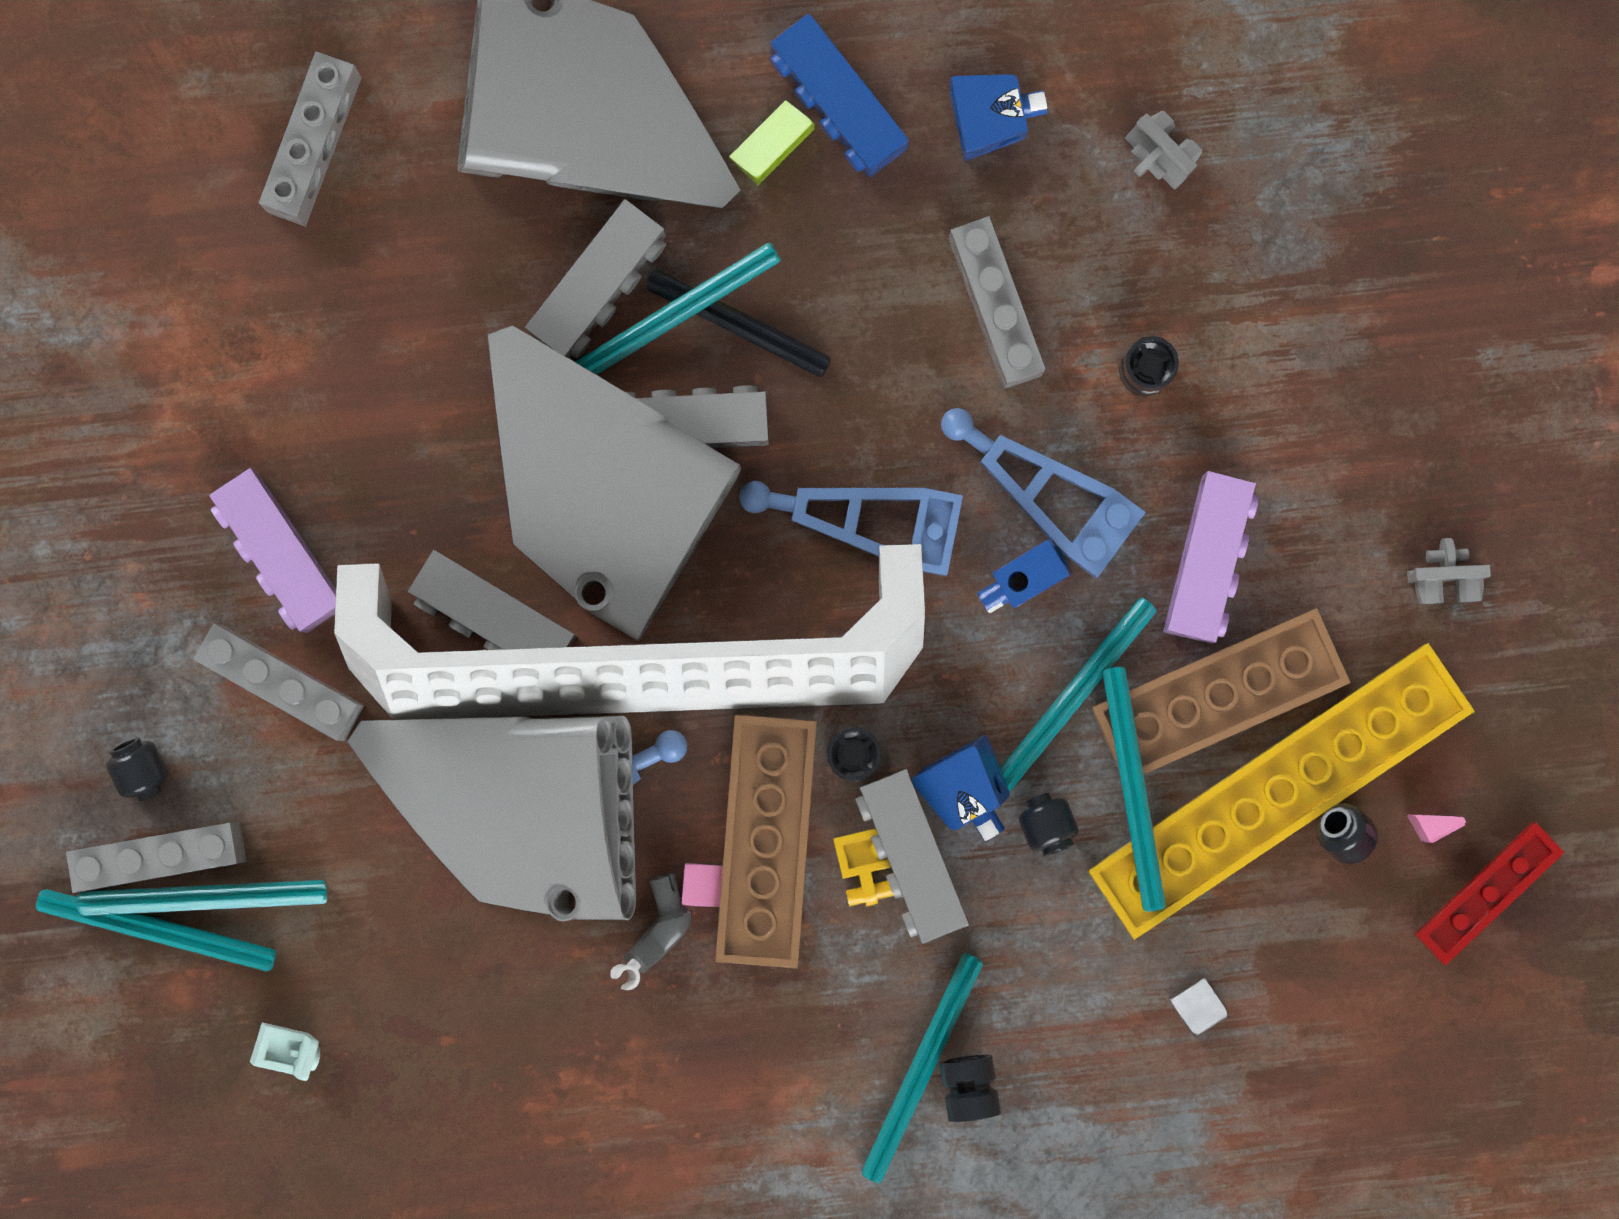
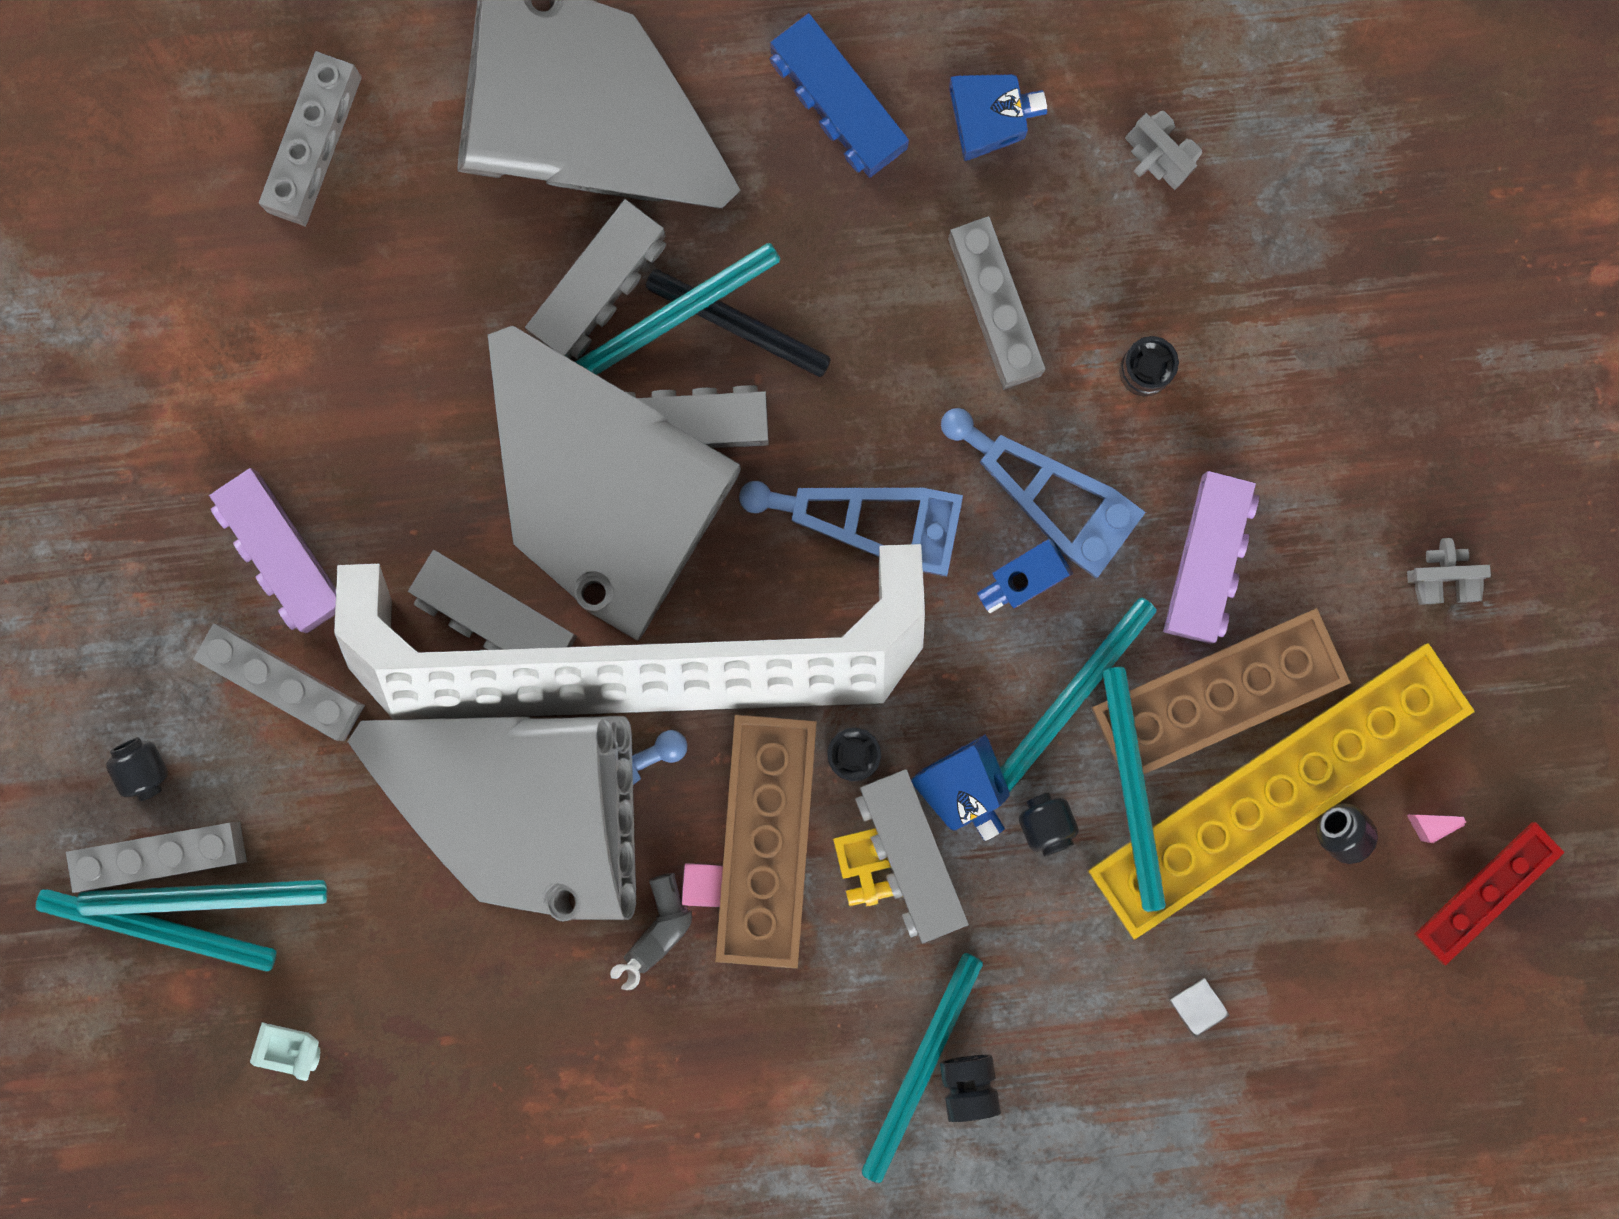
(772, 142): slope -> none

